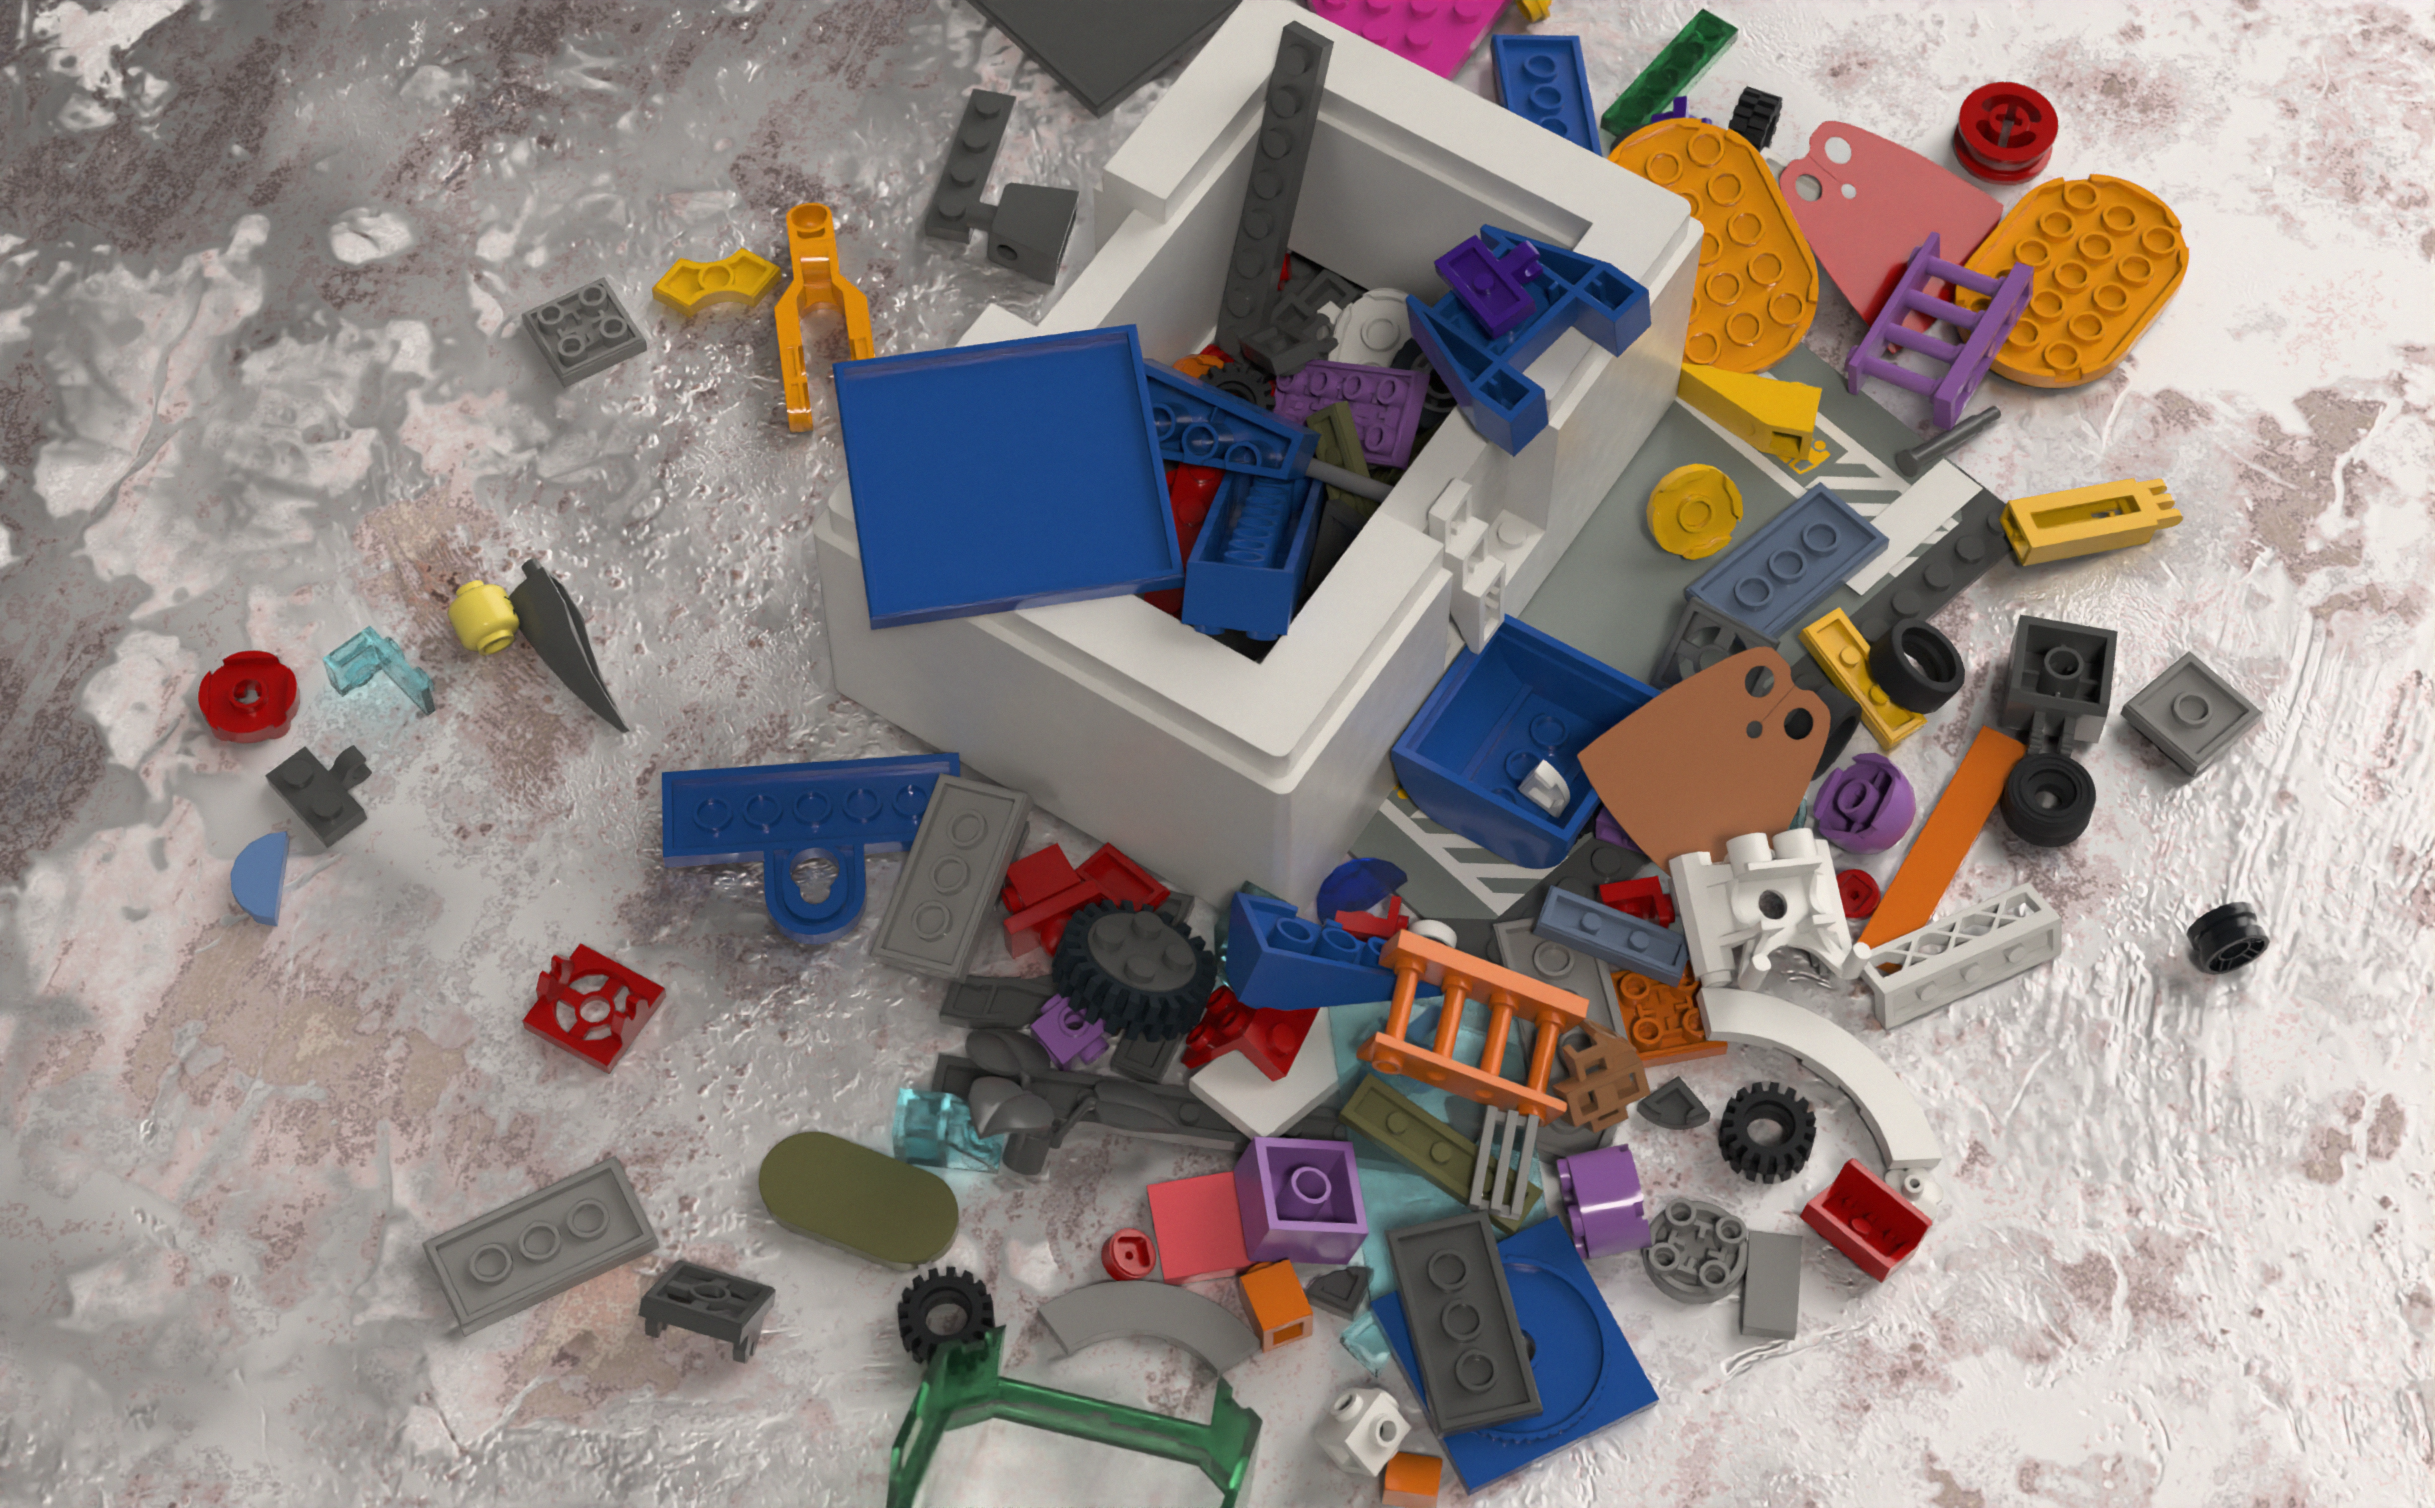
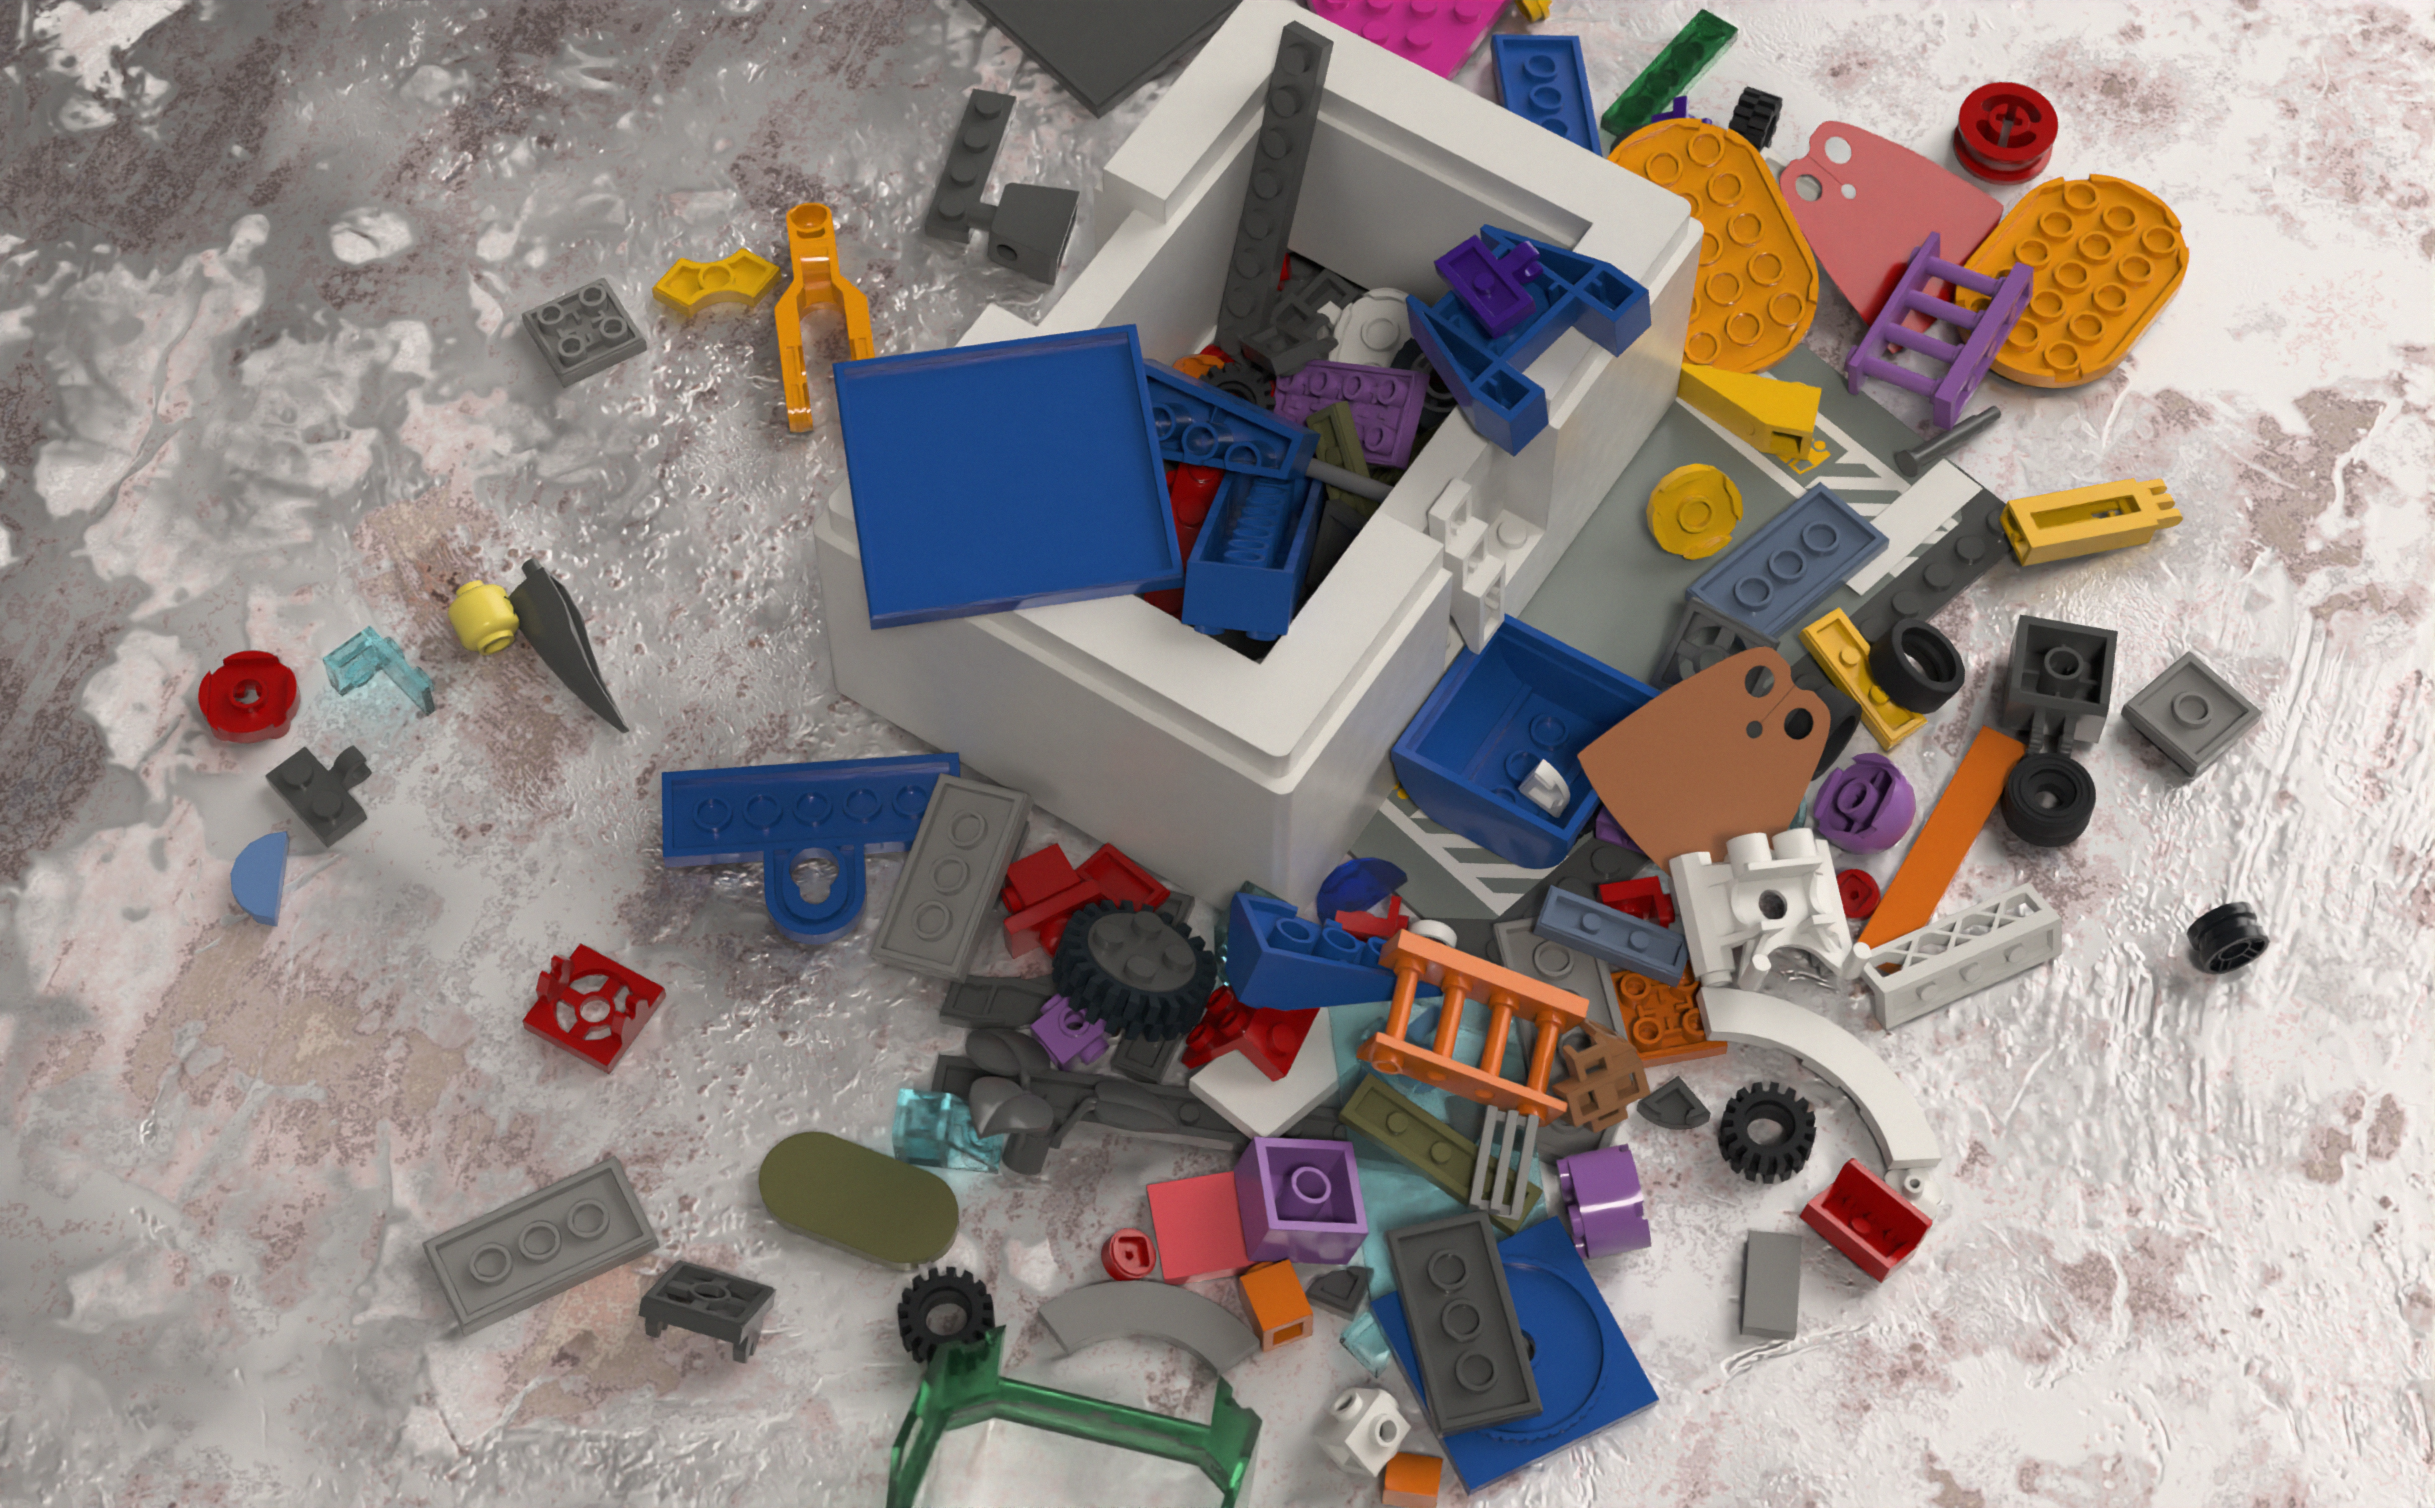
(1696, 1251): light grey tile -> none

